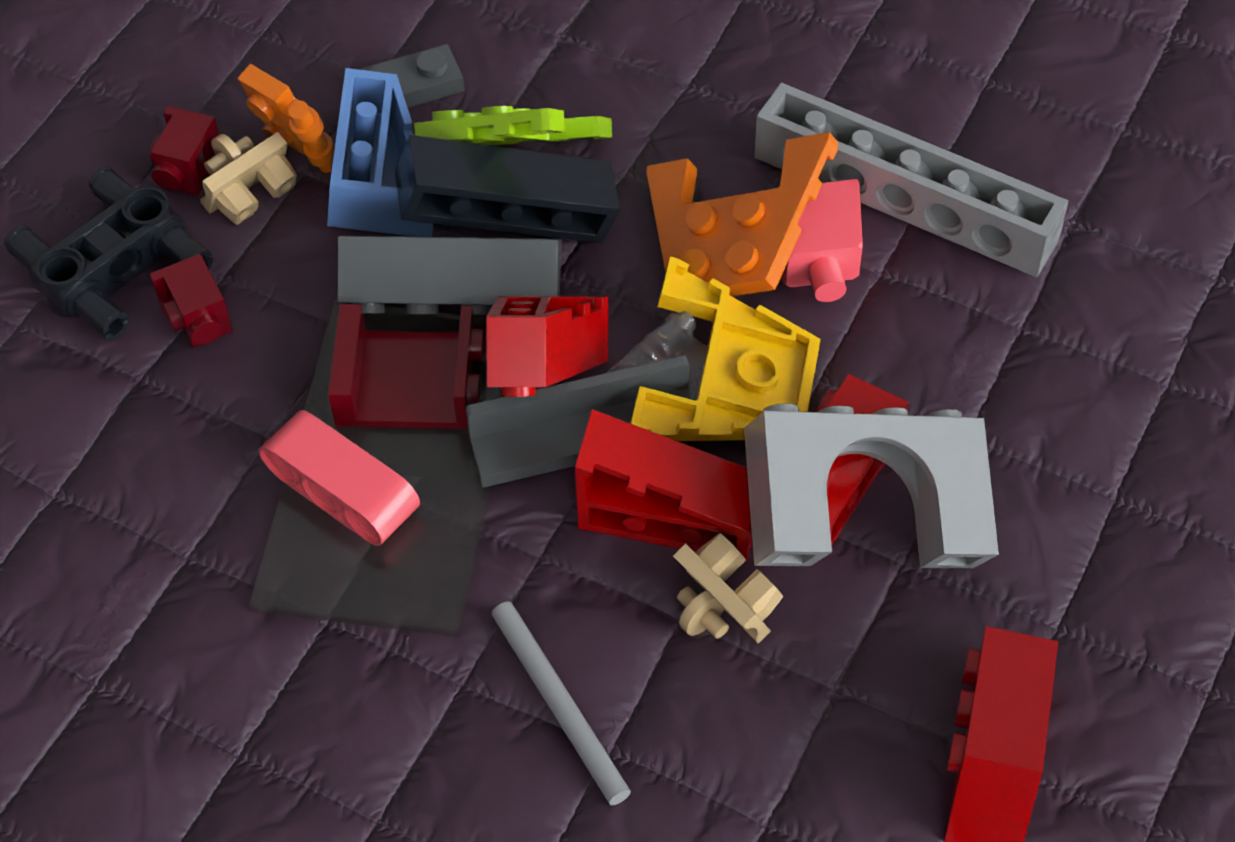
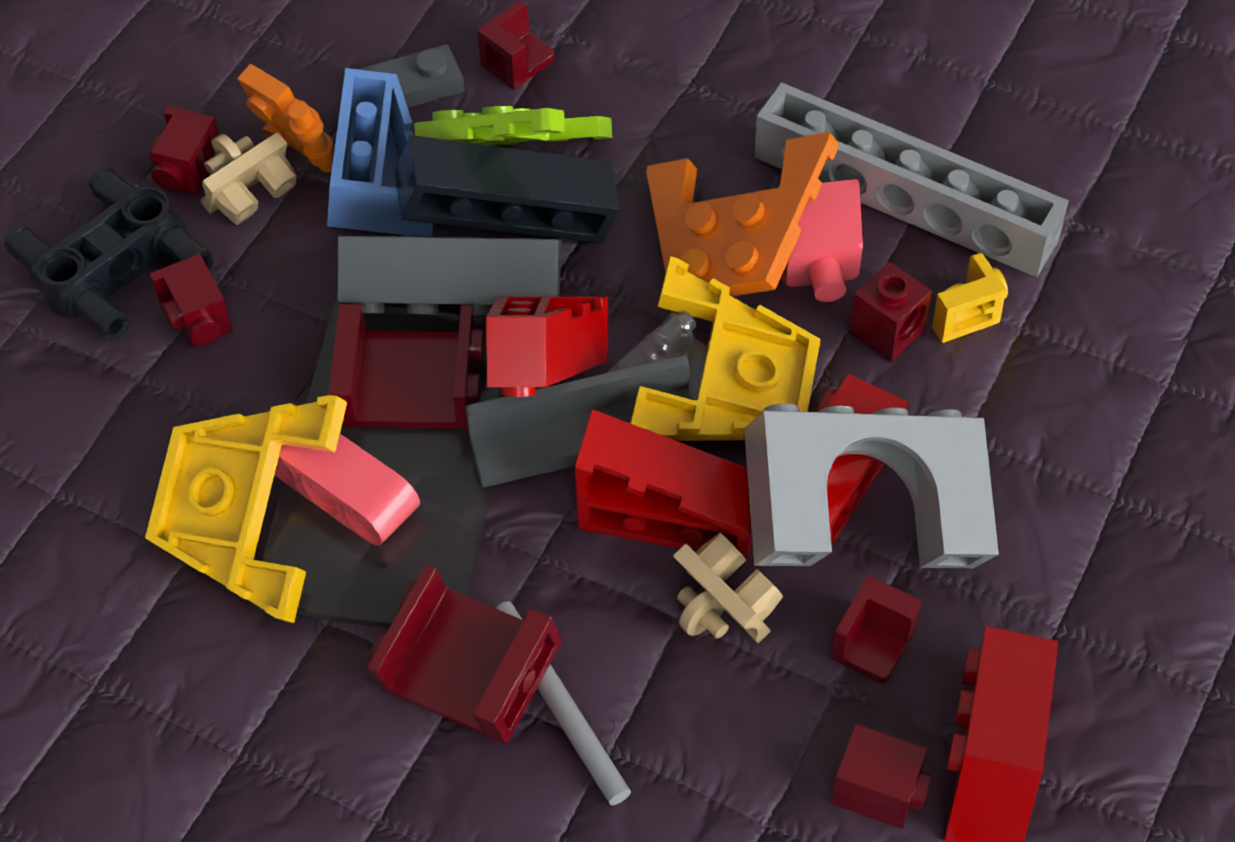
(219, 490): none -> yellow wing
(463, 657): none -> dark red panel
(510, 49): none -> dark red panel
(876, 629): none -> dark red panel
(881, 777): none -> dark red brick
(890, 311): none -> dark red brick
(971, 305): none -> yellow bracket

